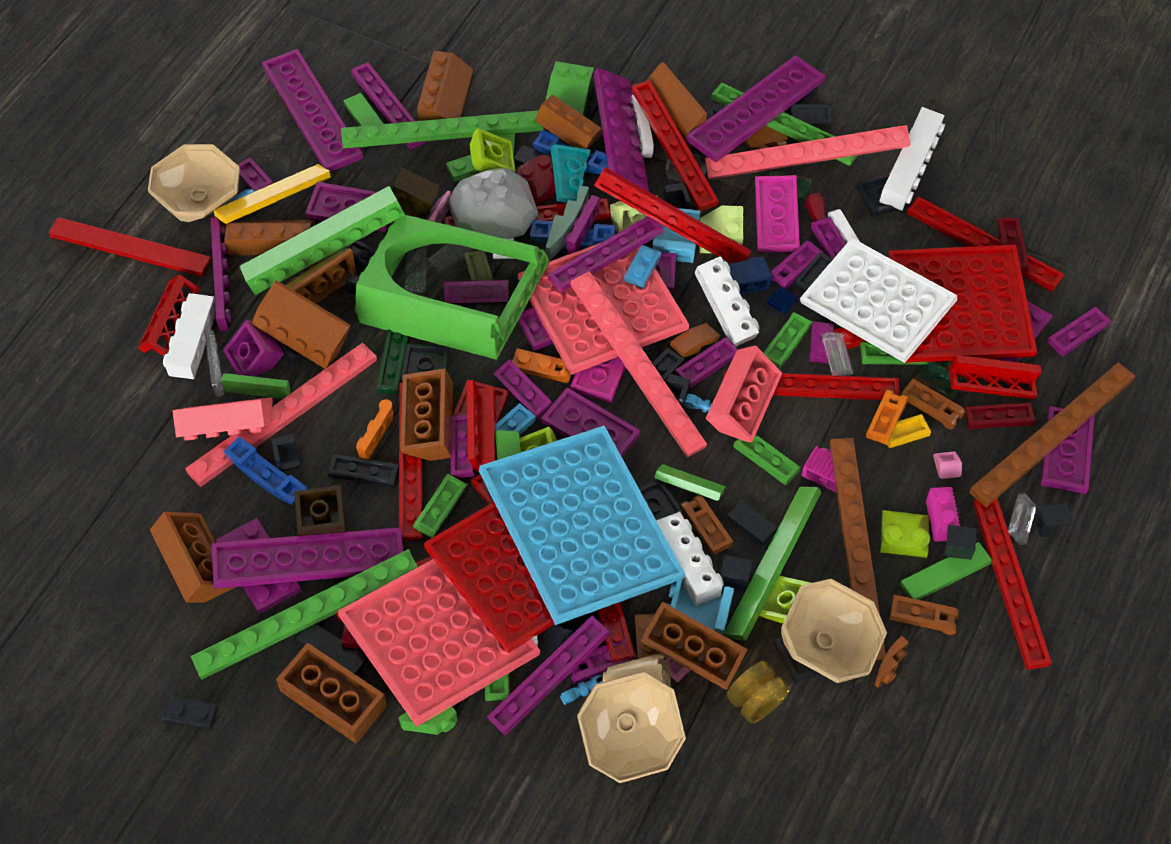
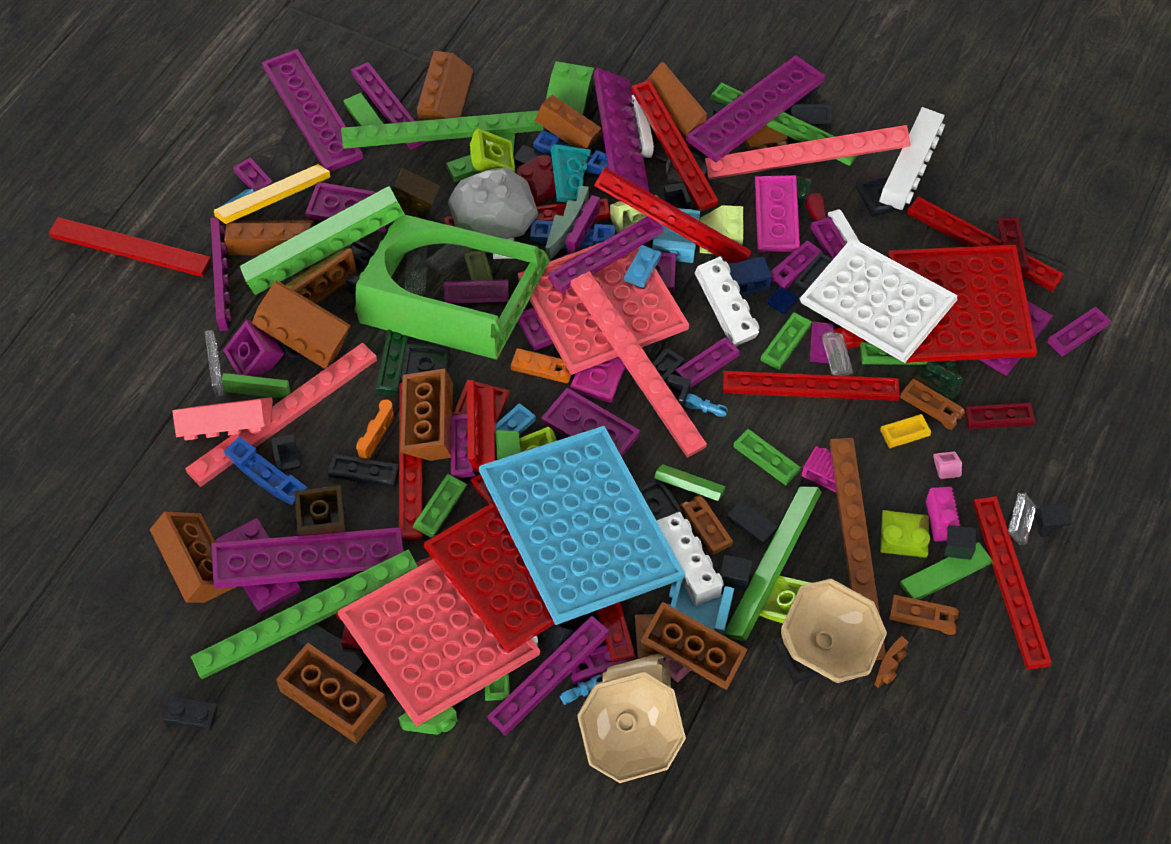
(161, 315): red fence -> none
(189, 339): white brick -> none
(194, 181): tan rock -> none
(440, 208): bright pink slope -> none
(523, 389): magenta plate -> none
(692, 340): dark orange slope -> none
(744, 394): coral slope -> none
(758, 692): clear yellow wheel -> none
(886, 417): orange plate -> none
(992, 372): red fence -> none
(1051, 435): dark orange plate -> none
(1070, 462): magenta plate -> none

